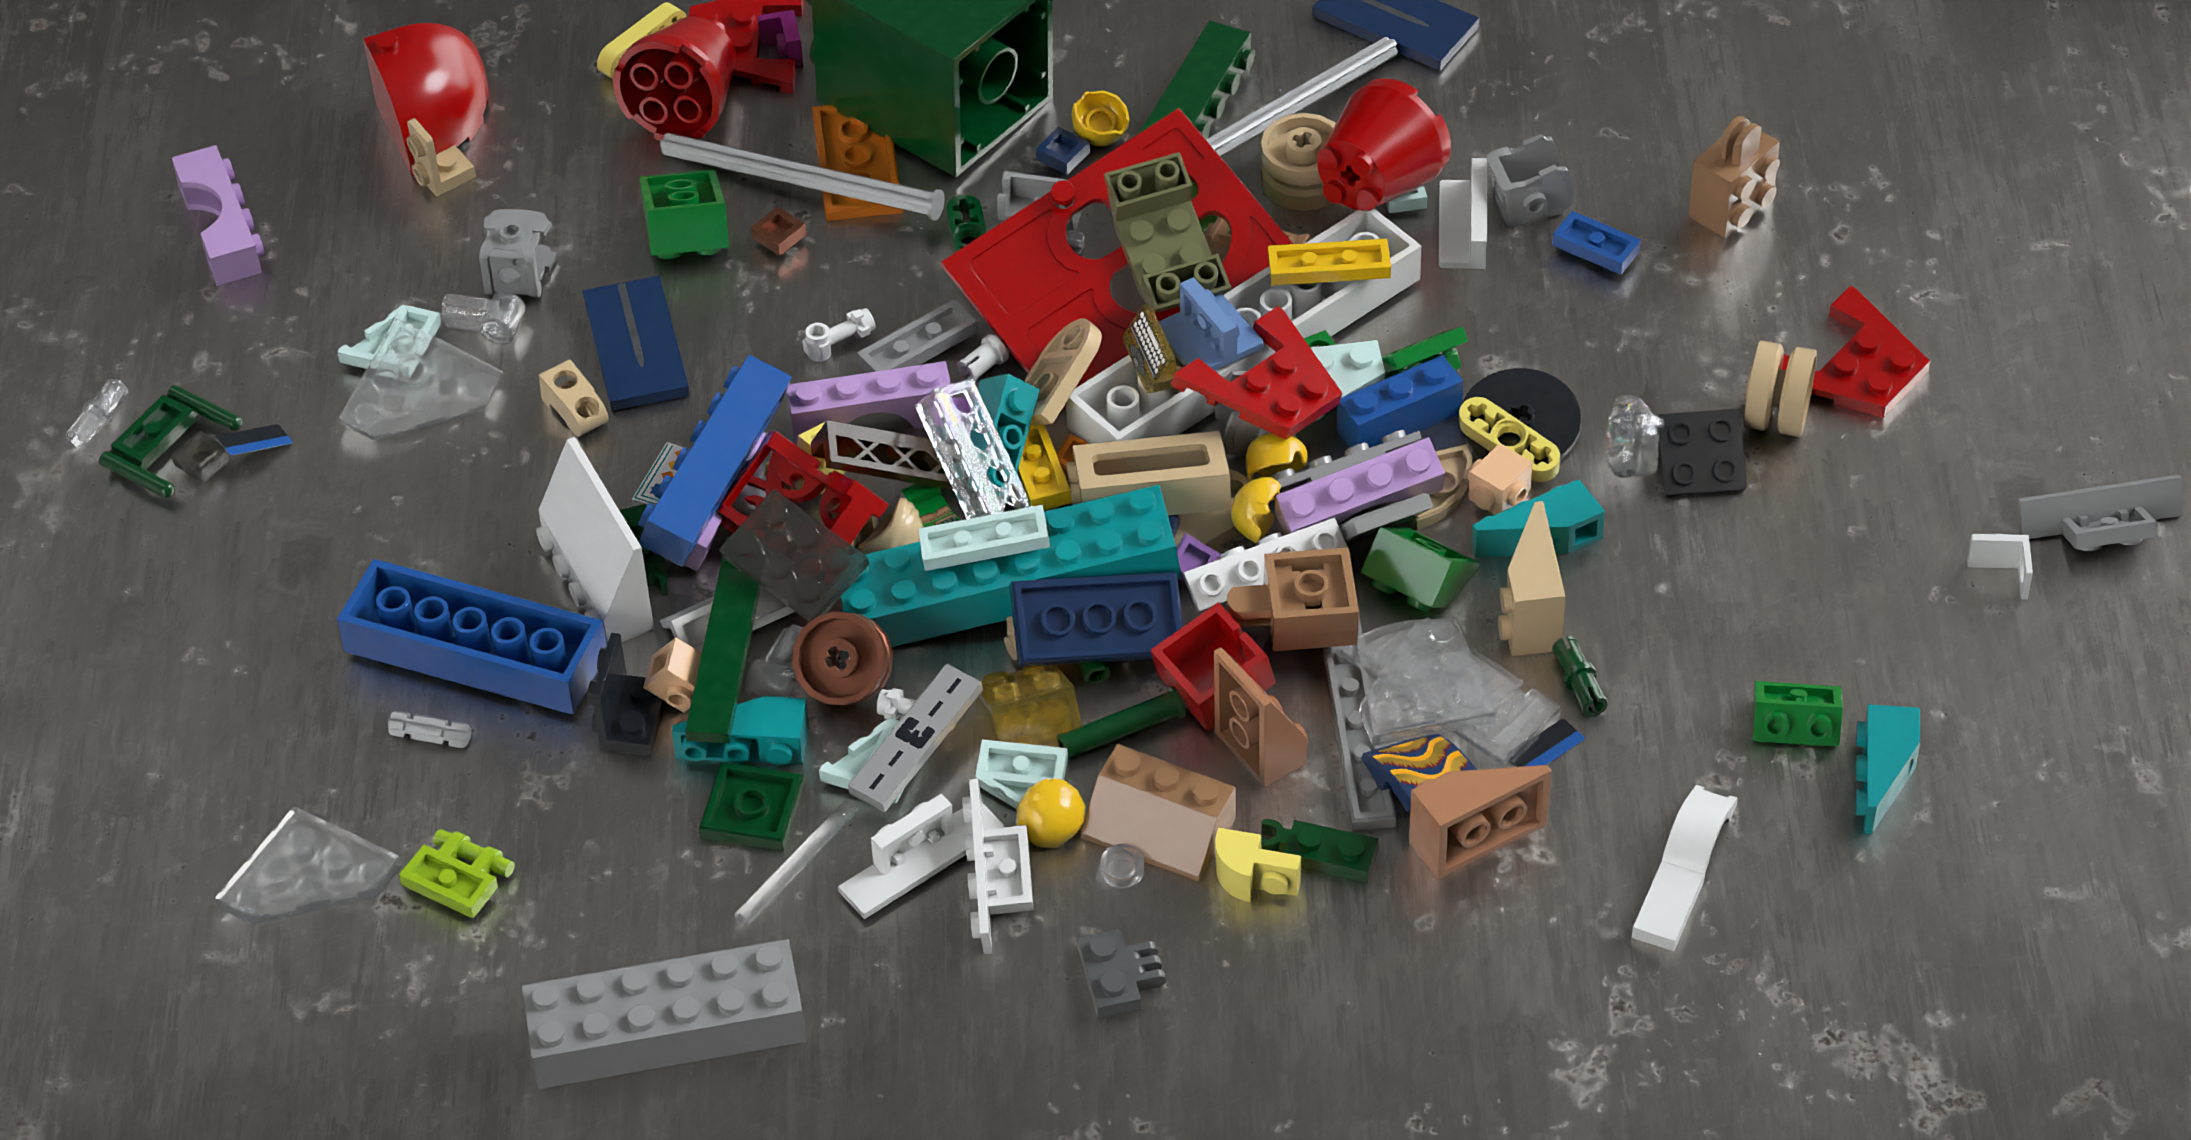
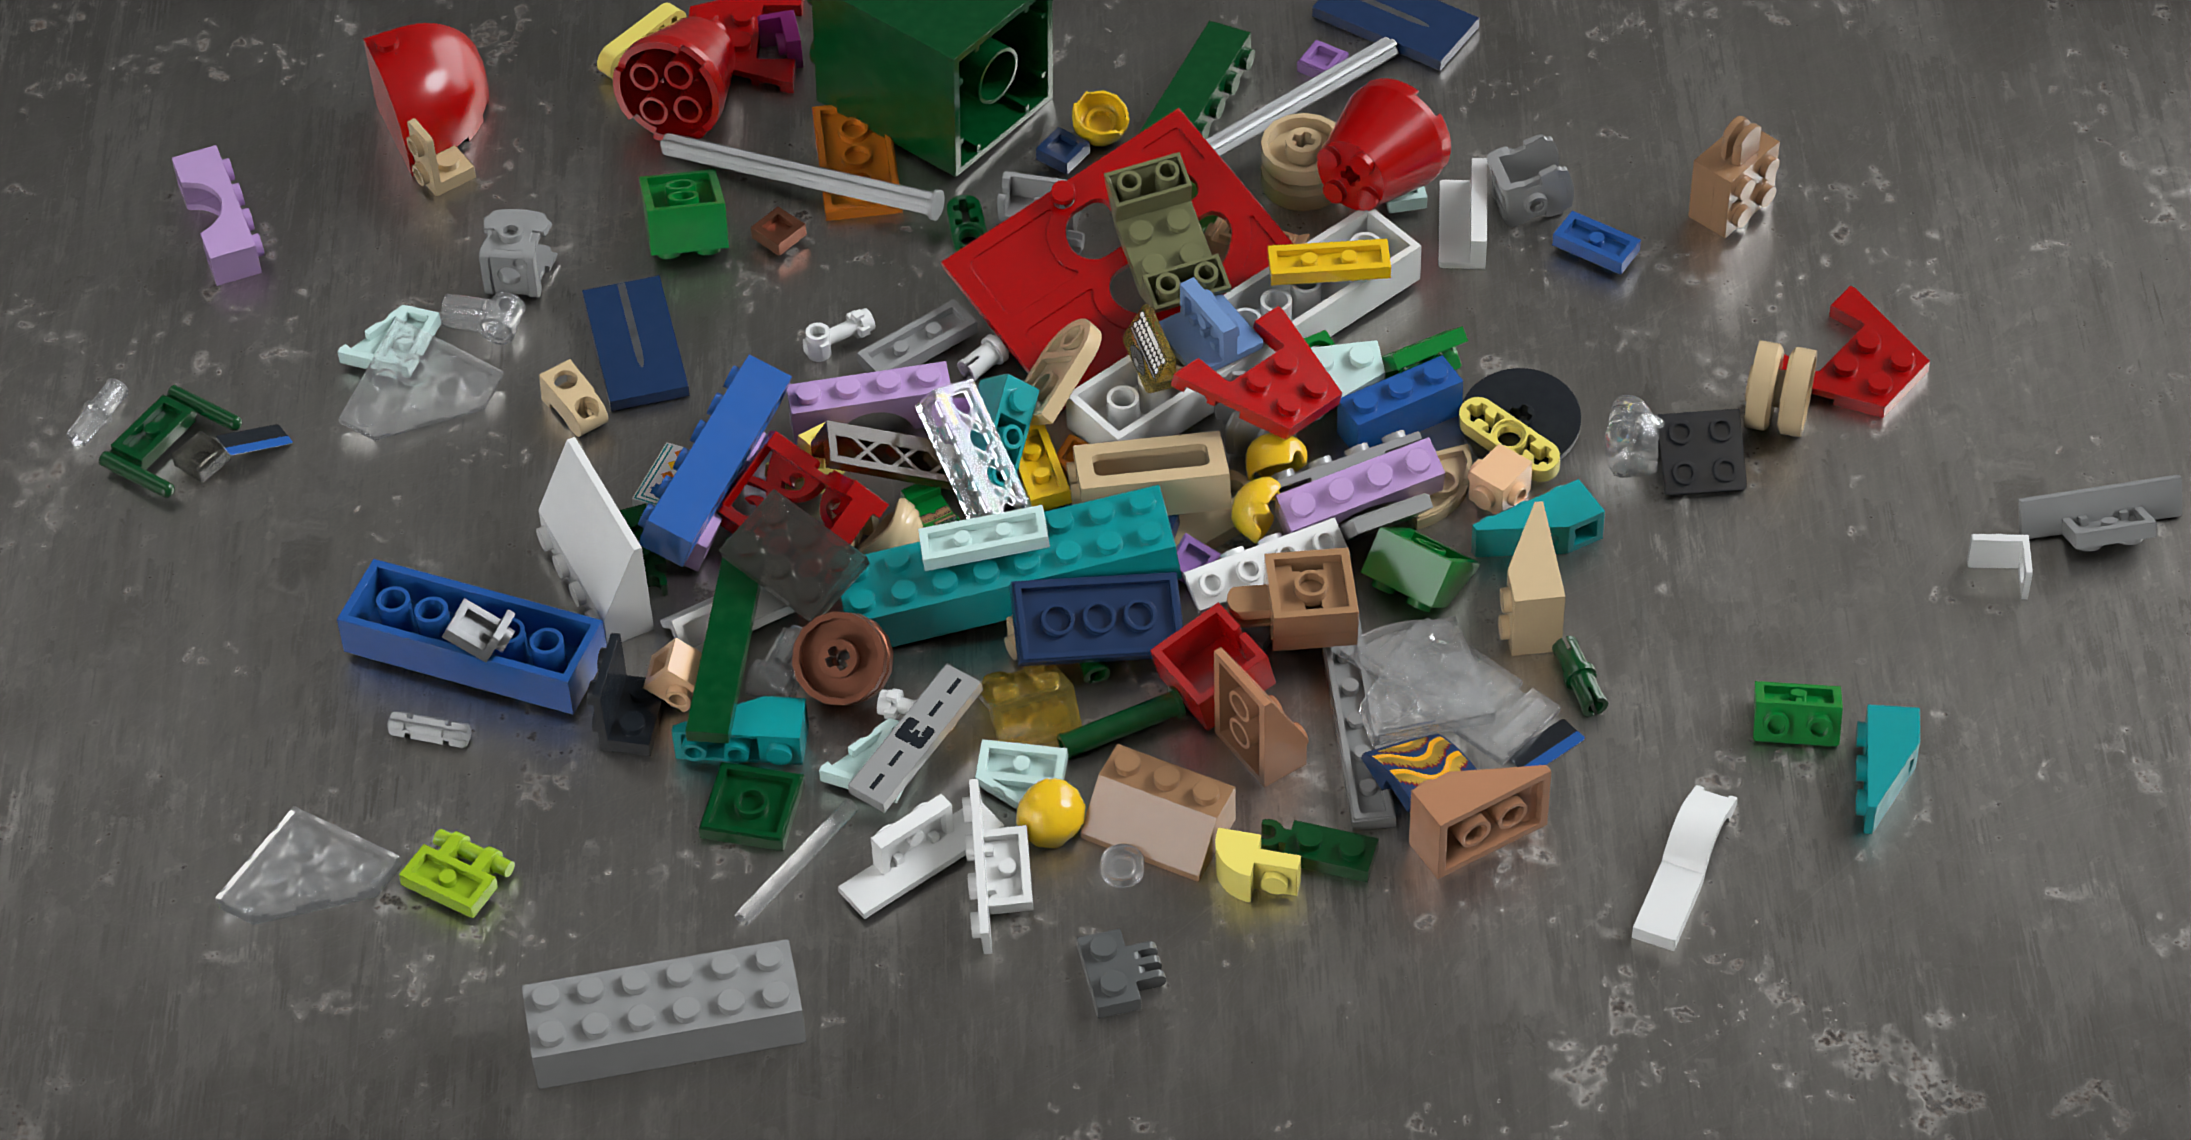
(479, 630): none -> flat silver bracket
(1320, 58): none -> medium lavender tile

